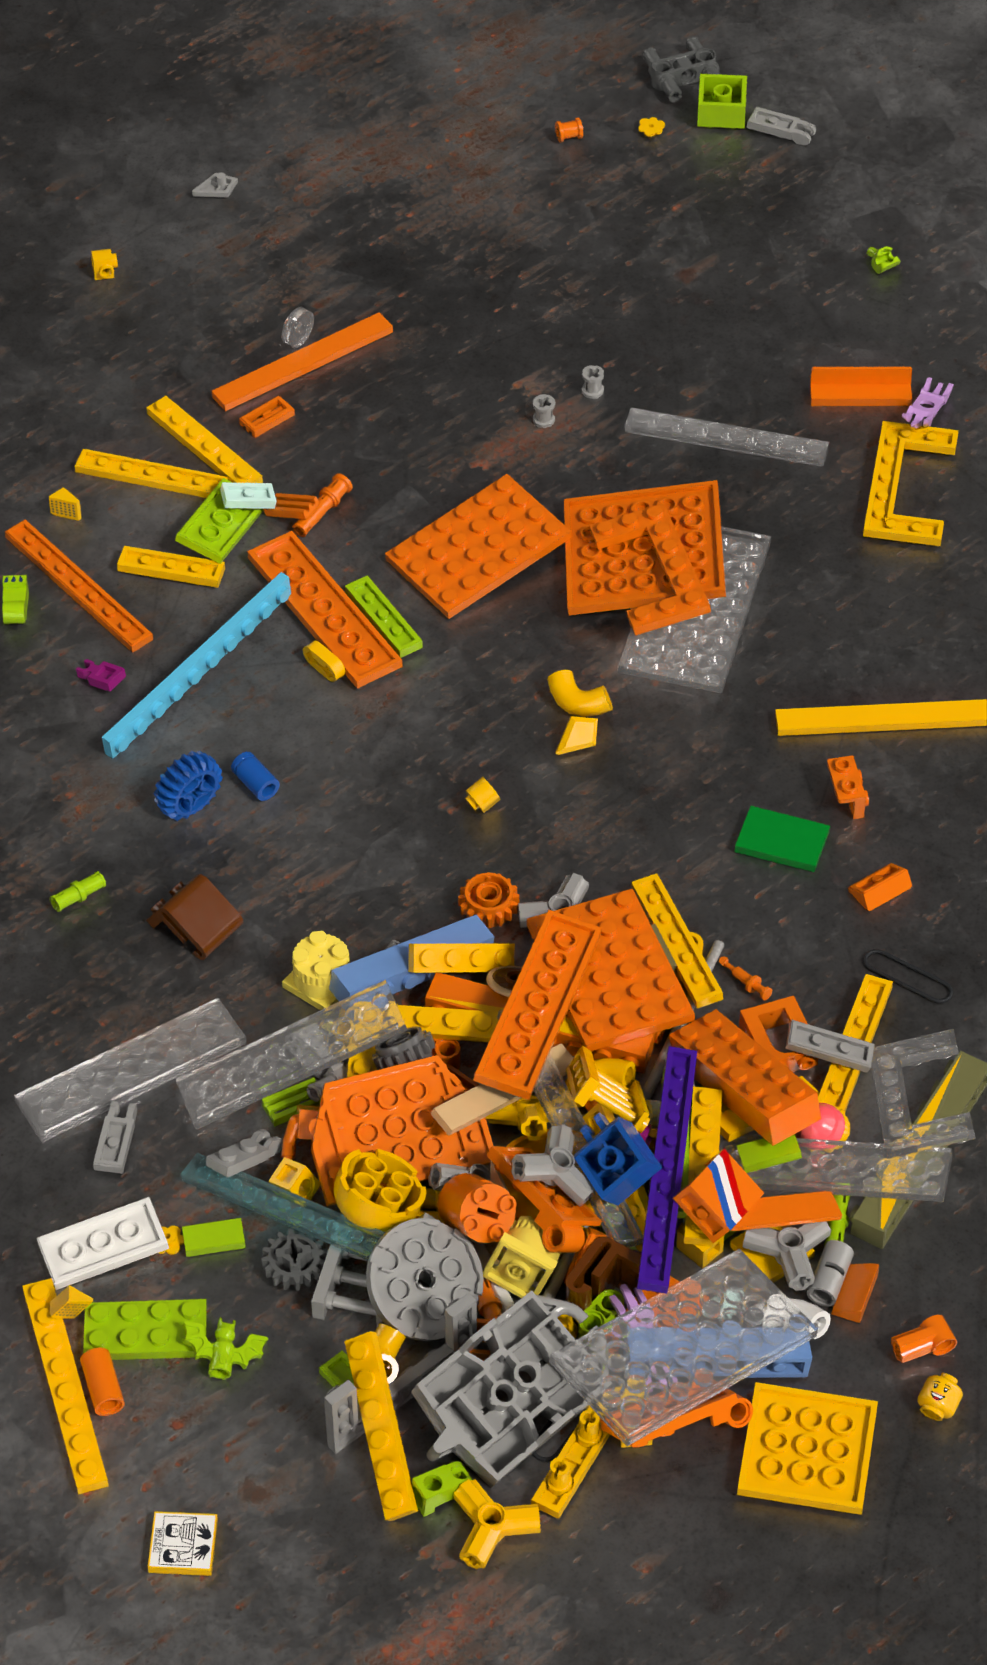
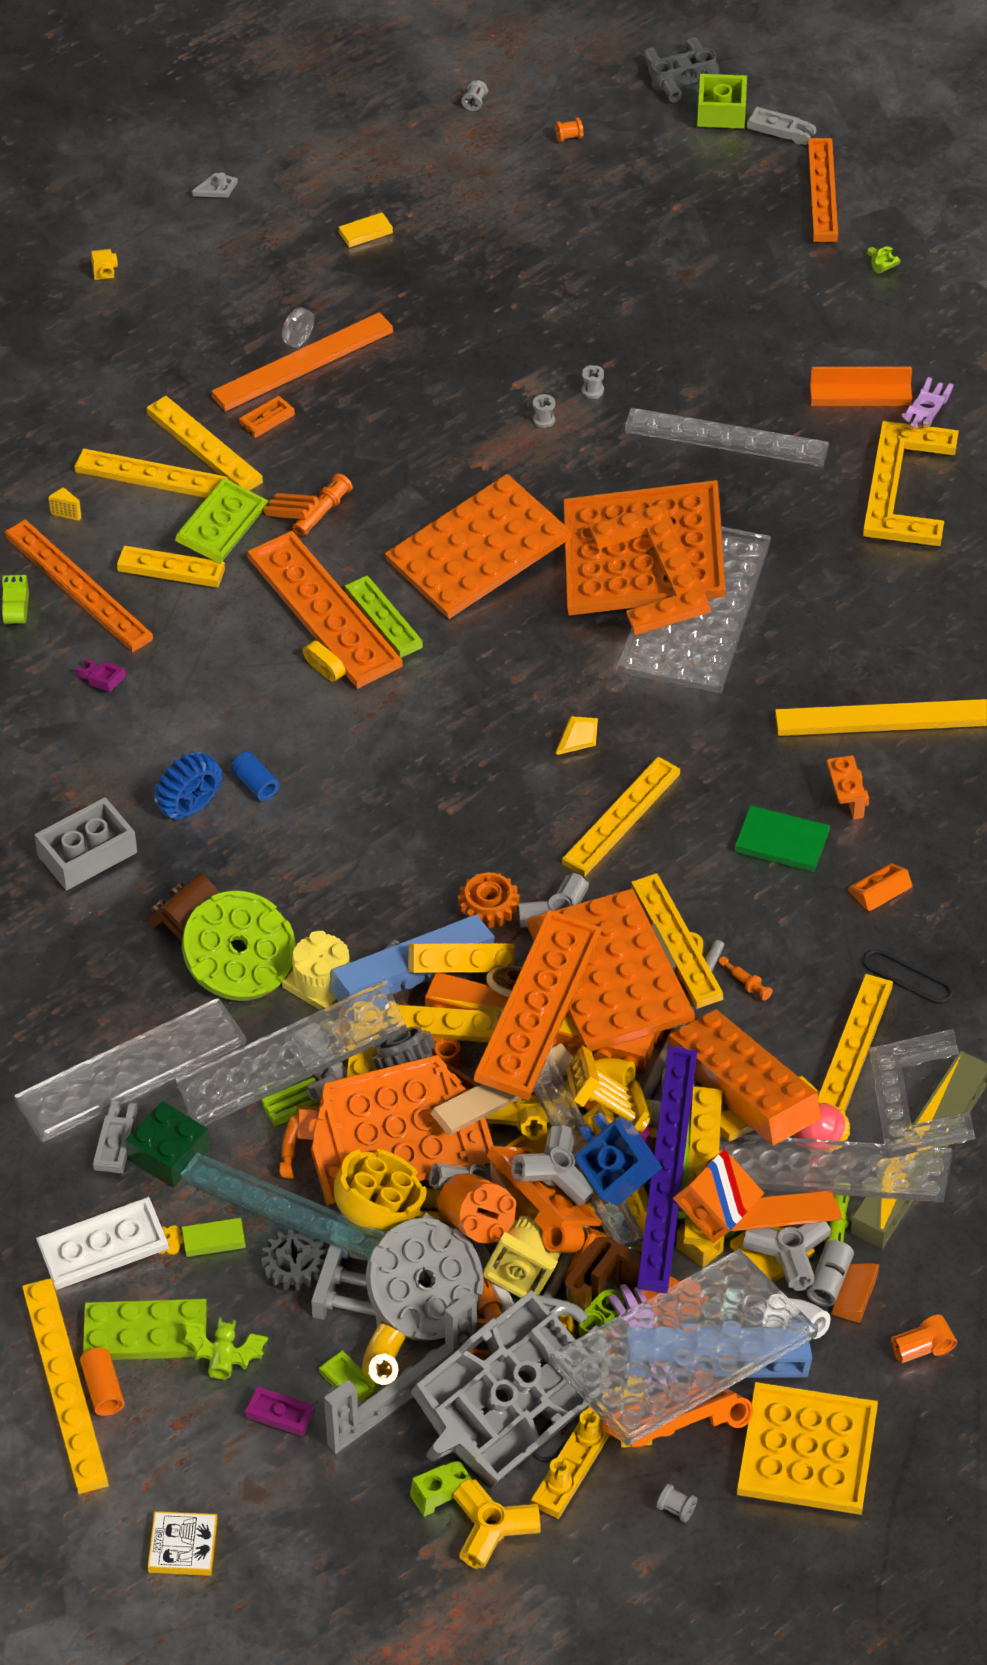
(69, 1303): yellow slope -> none
(78, 891): lime pin -> none
(85, 843): none -> light grey brick
(166, 1143): none -> dark green brick
(196, 665): medium azure plate -> none
(218, 965): none -> lime plate
(245, 1153): light grey hinge -> none
(248, 495): light aqua plate -> none
(280, 1411): none -> magenta plate
(295, 1179): yellow brick -> none
(365, 229): none -> yellow tile
(381, 1426): yellow plate -> none
(477, 101): none -> light grey bush
(482, 795): yellow plate -> none
(575, 700): yellow cylinder -> none
(620, 816): none -> yellow tile
(651, 126): yellow plant -> none
(677, 1503): none -> light grey bush
(761, 1154): lime tile -> none
(770, 1015): orange panel -> none
(822, 190): none -> orange plate
(829, 1046): light grey tile -> none
(940, 1397): yellow head -> none

